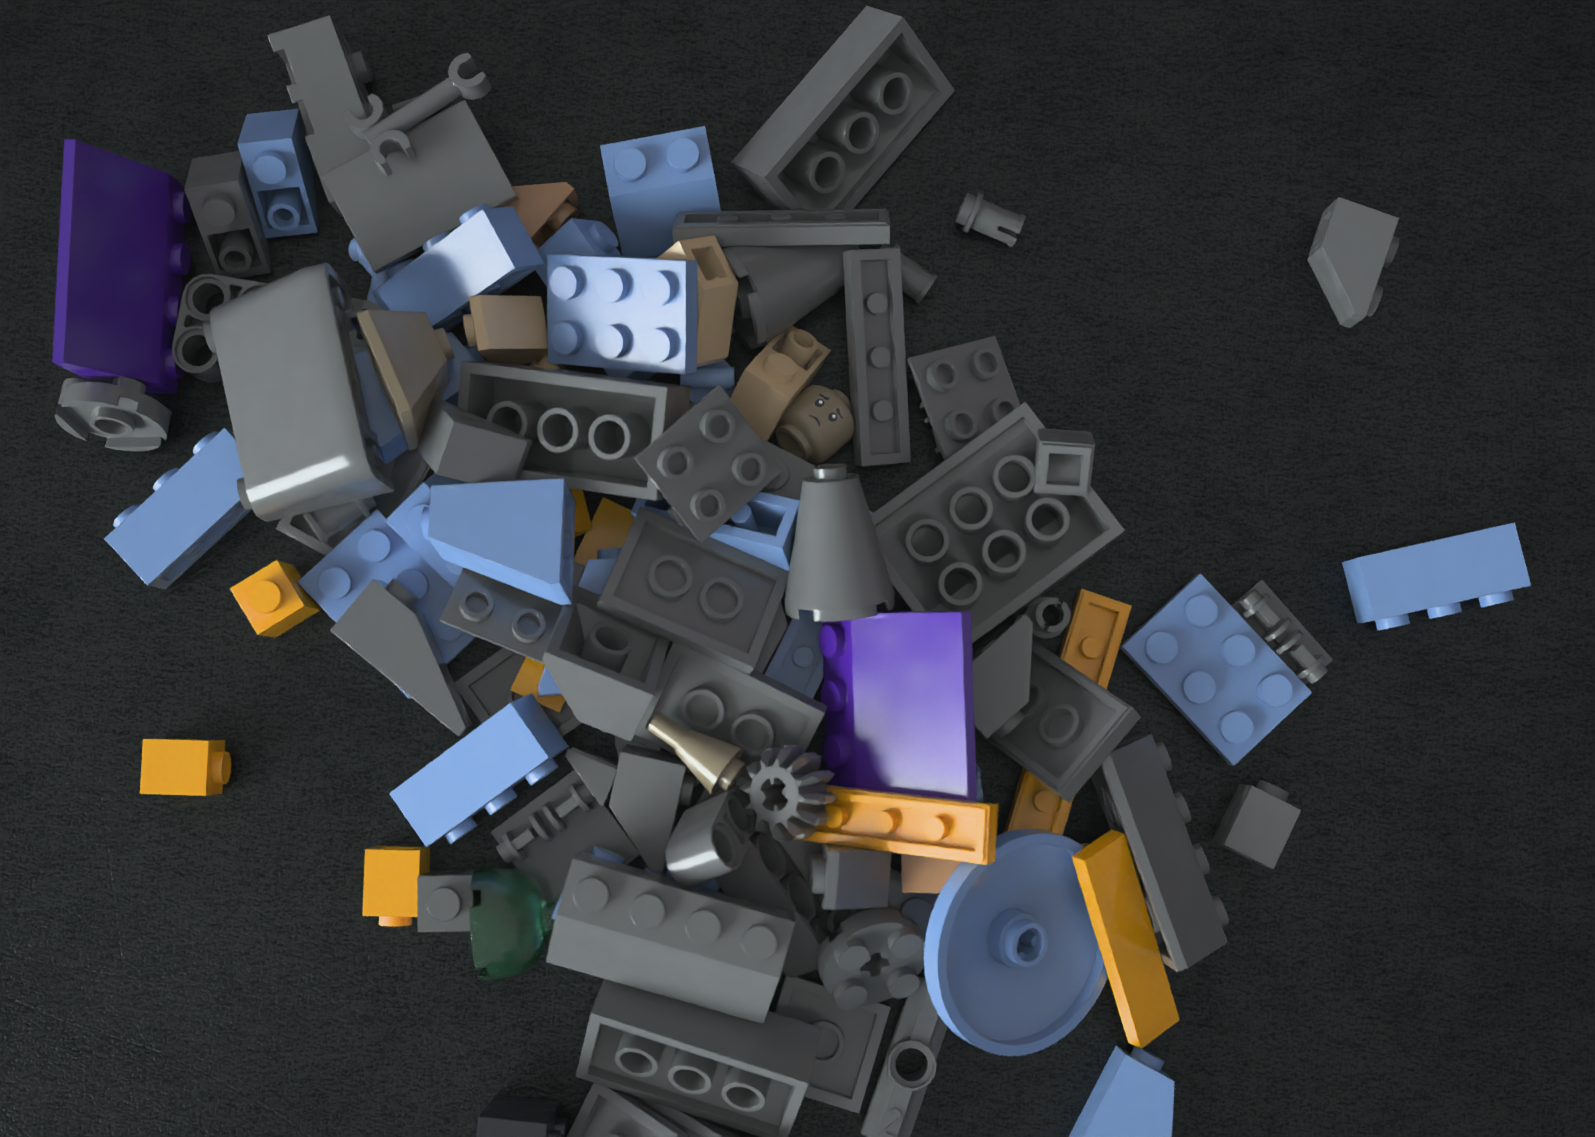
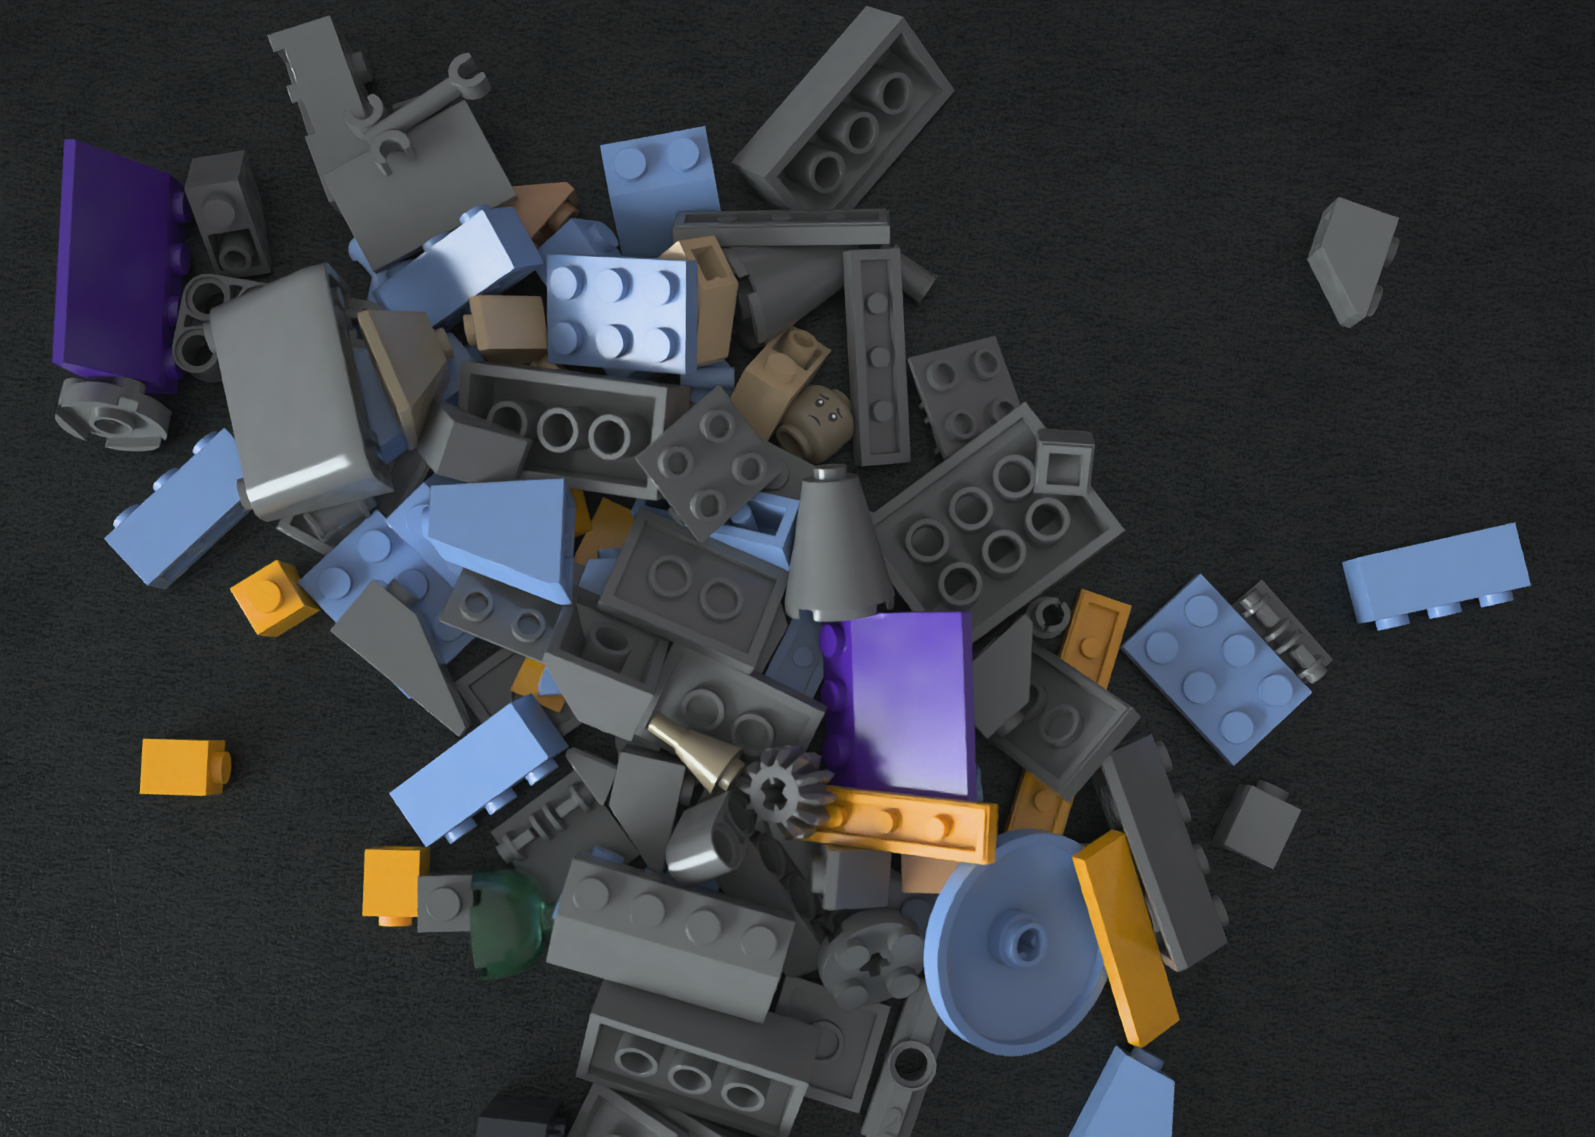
(280, 172): medium blue slope -> none
(989, 219): dark grey pin -> none

